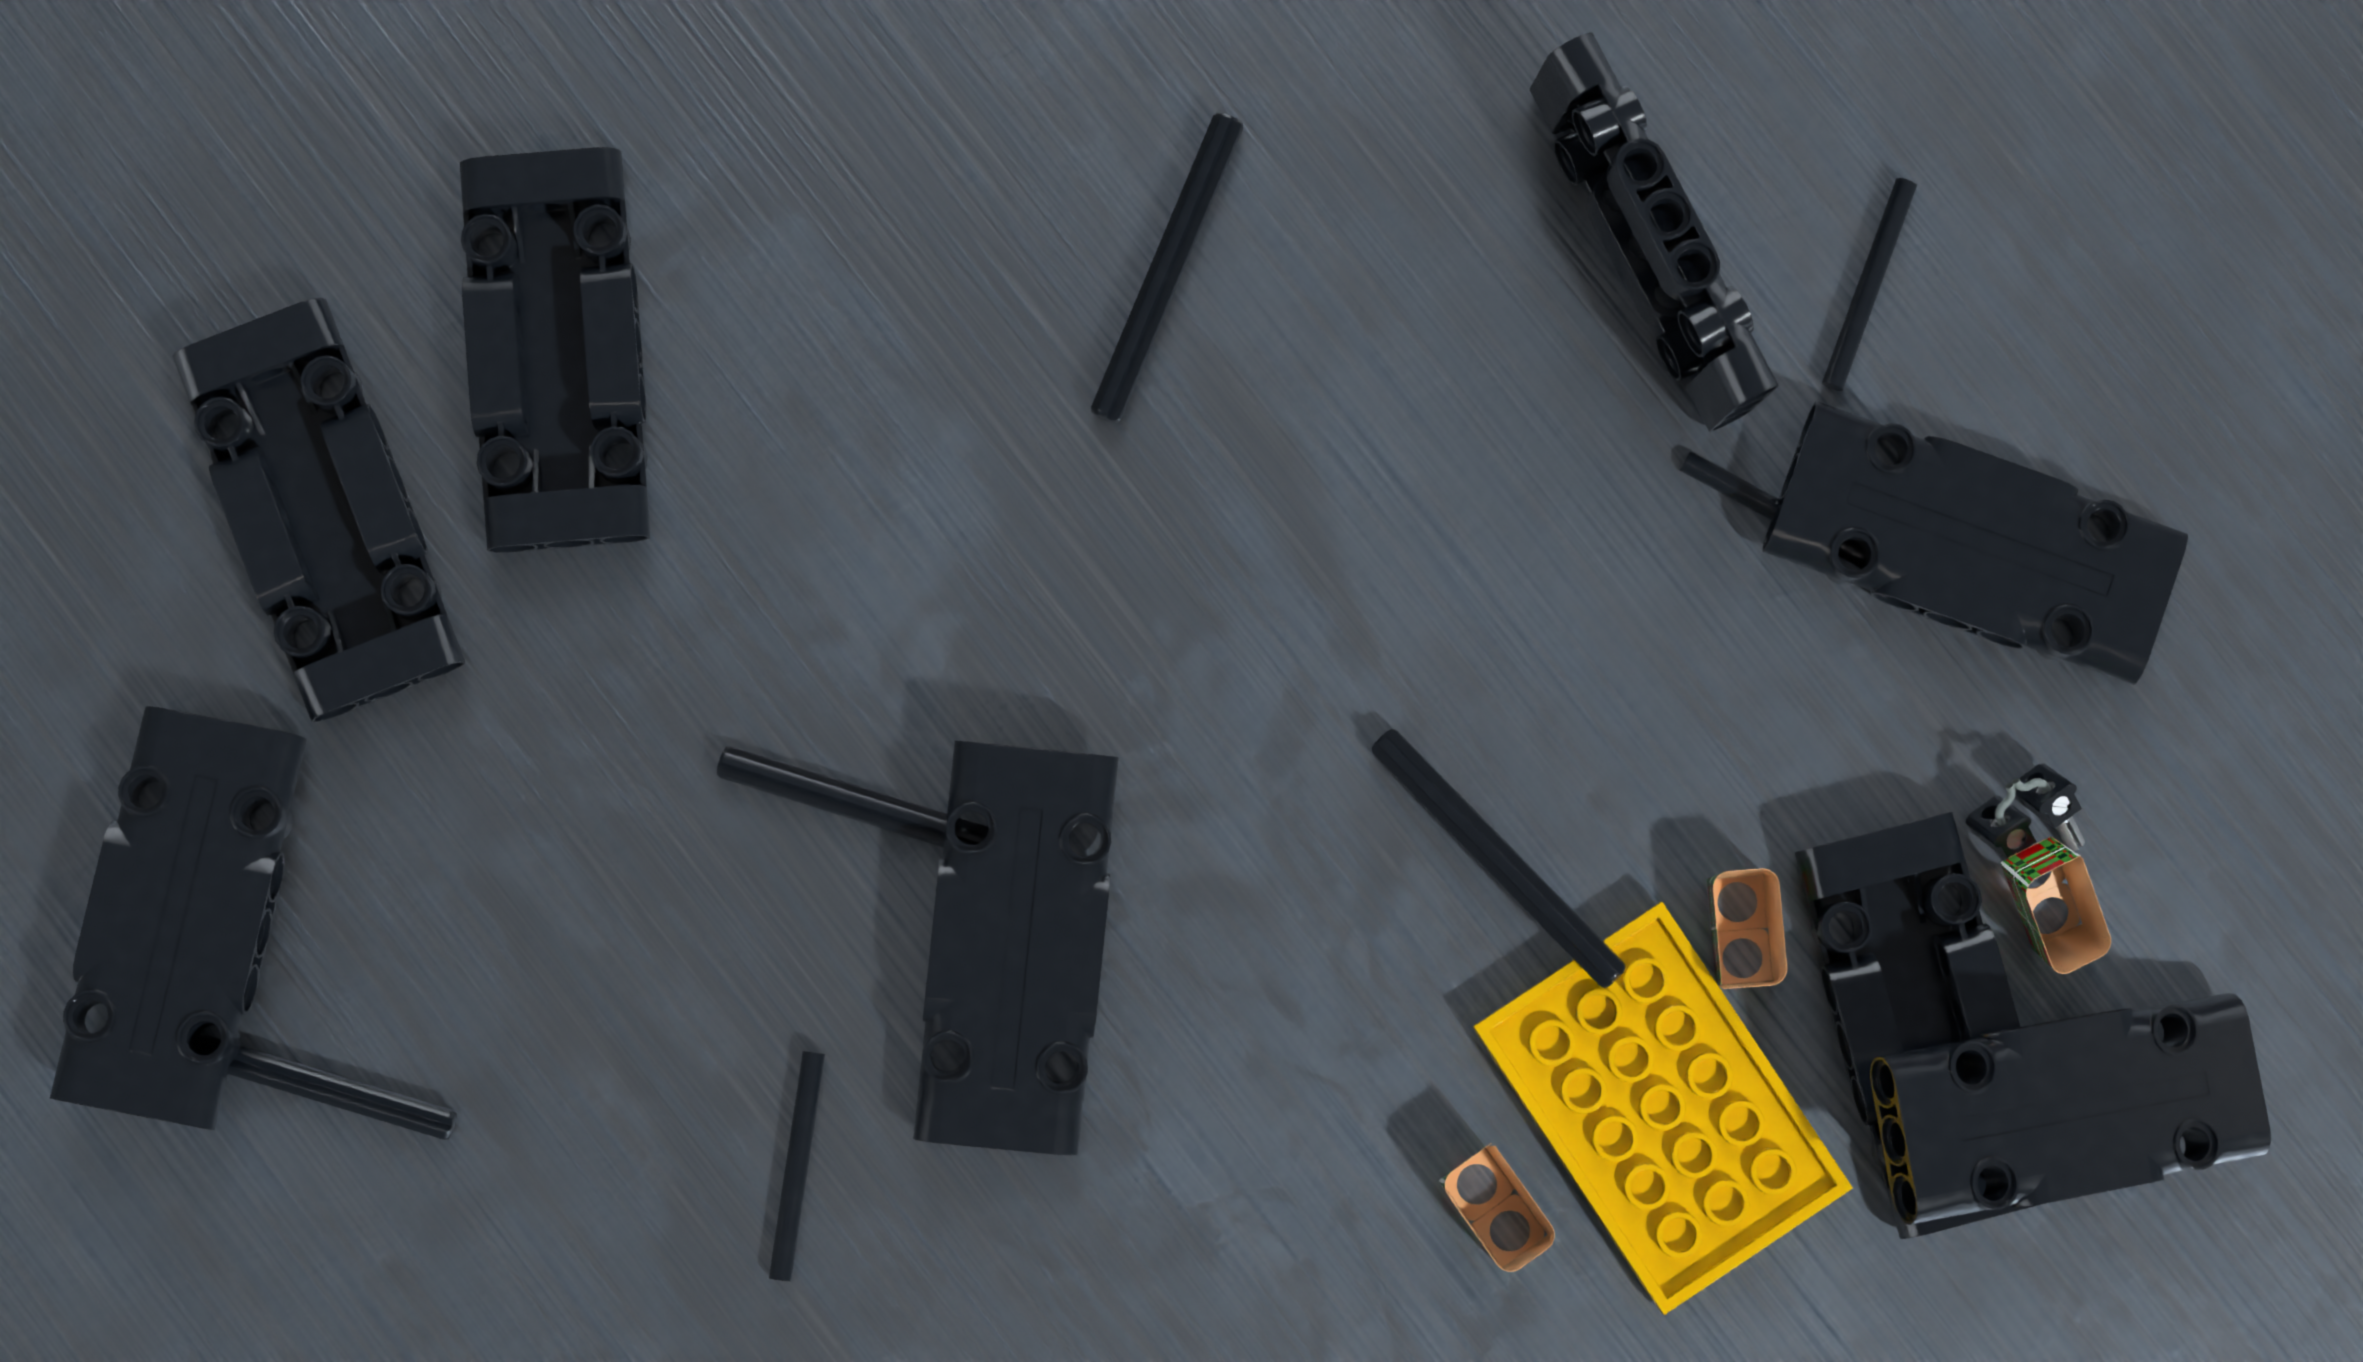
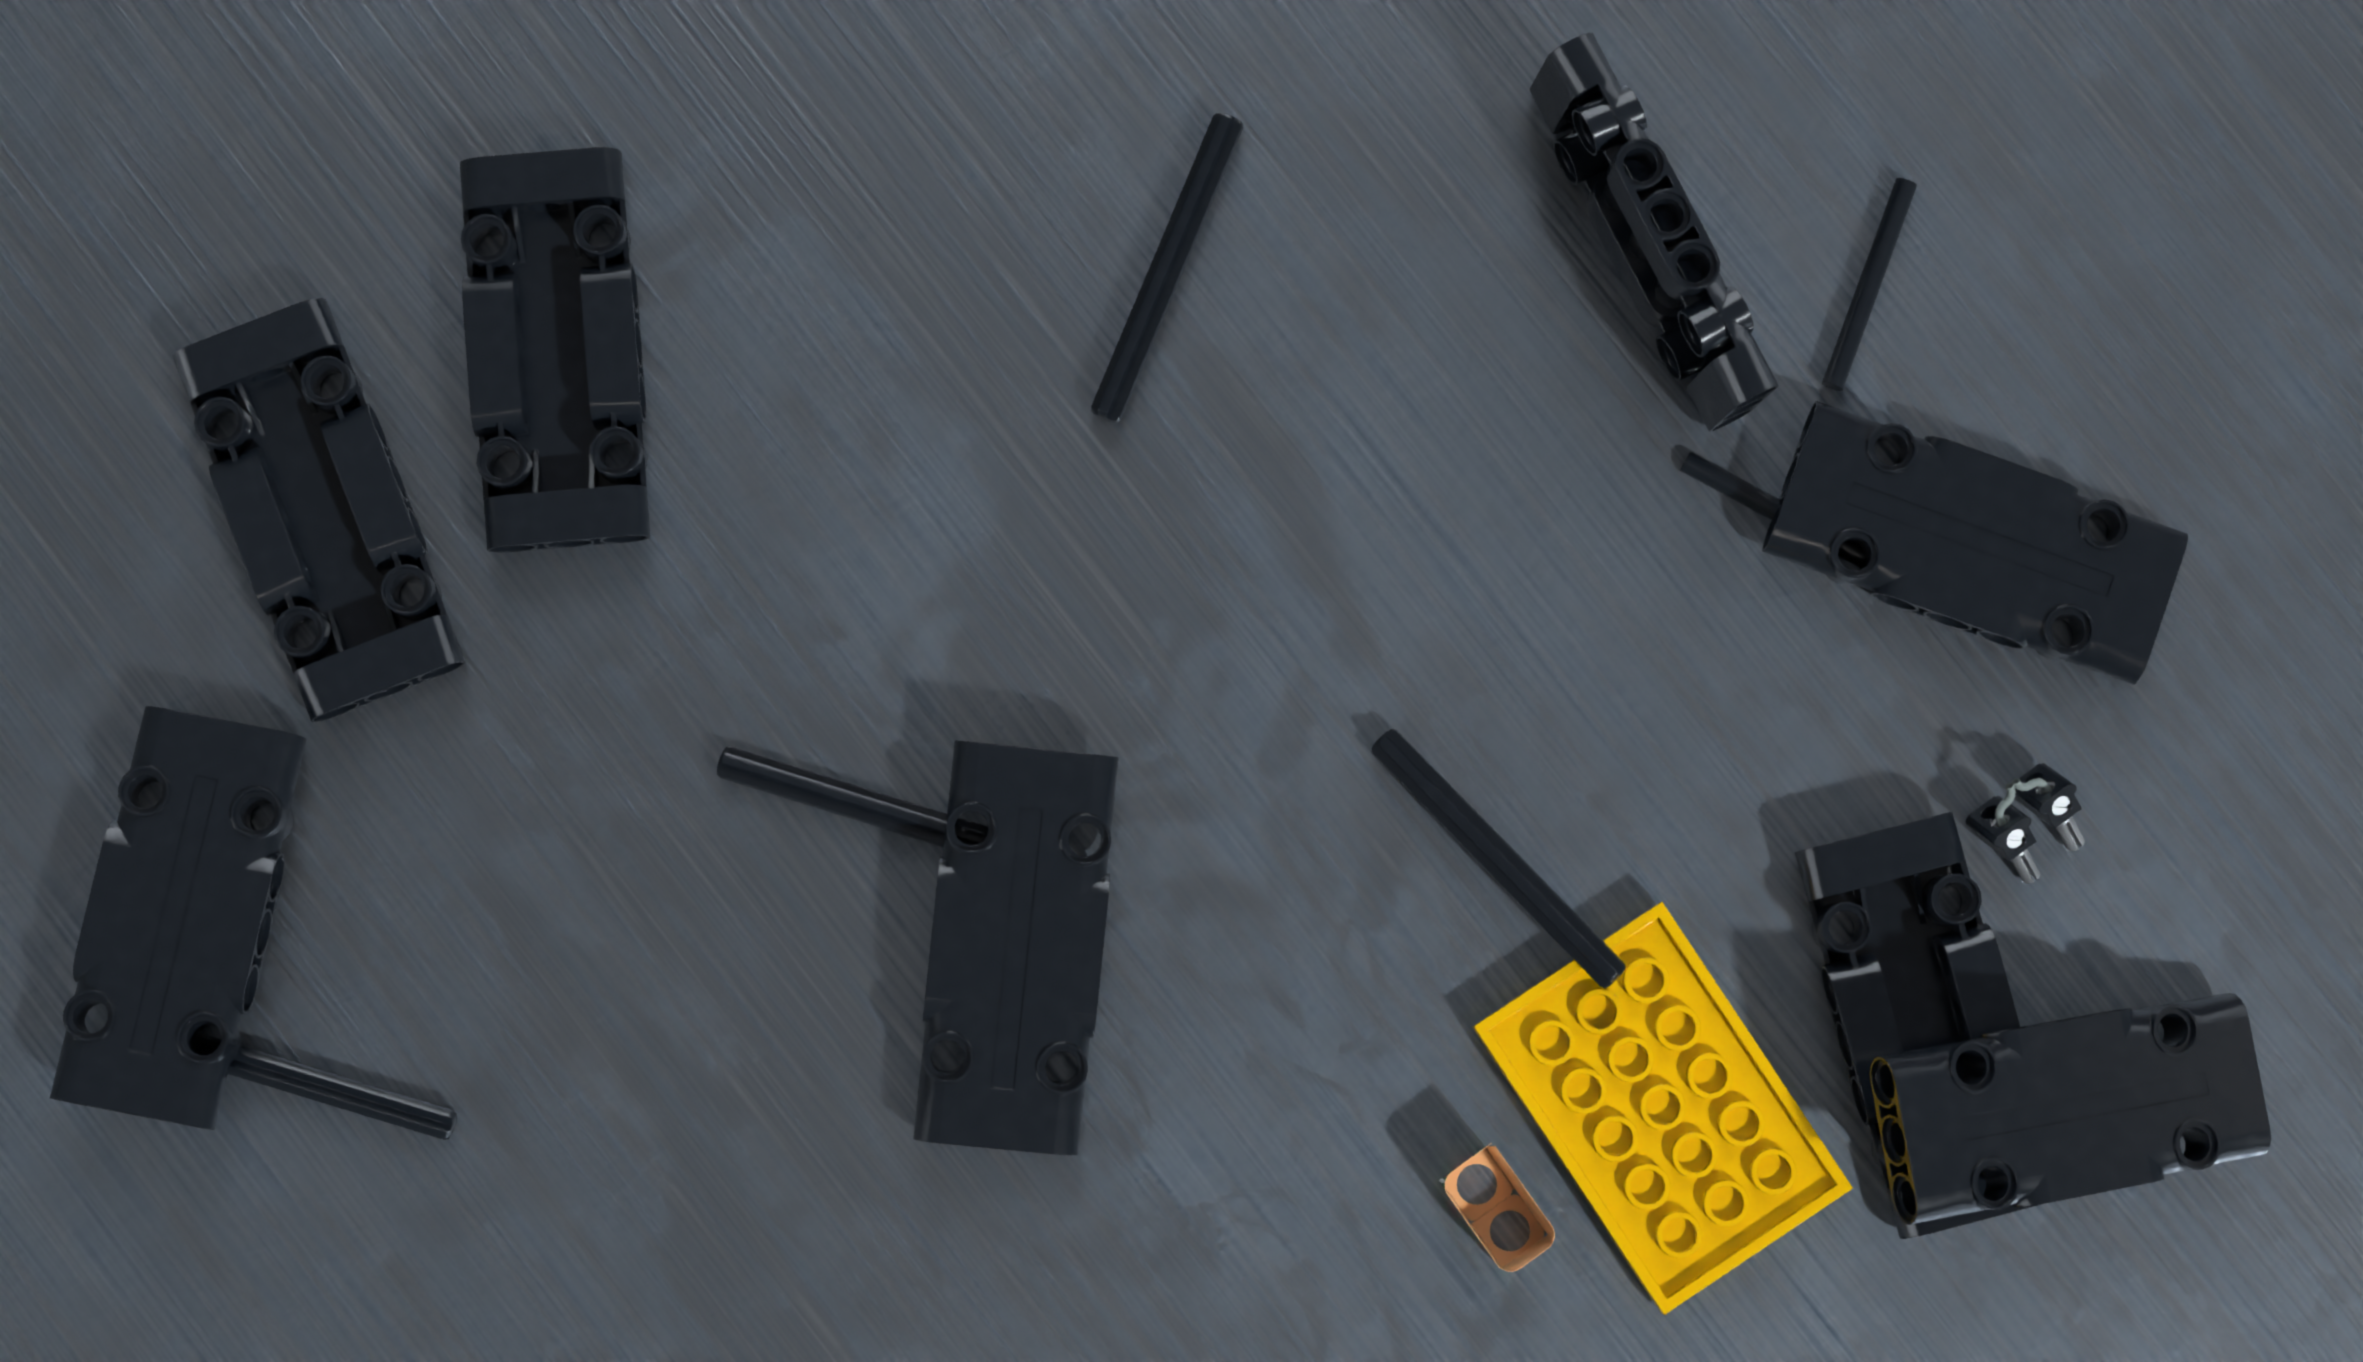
(796, 1166): black bar -> none
(1767, 915): light nougat piece -> none
(2071, 944): light nougat piece -> none

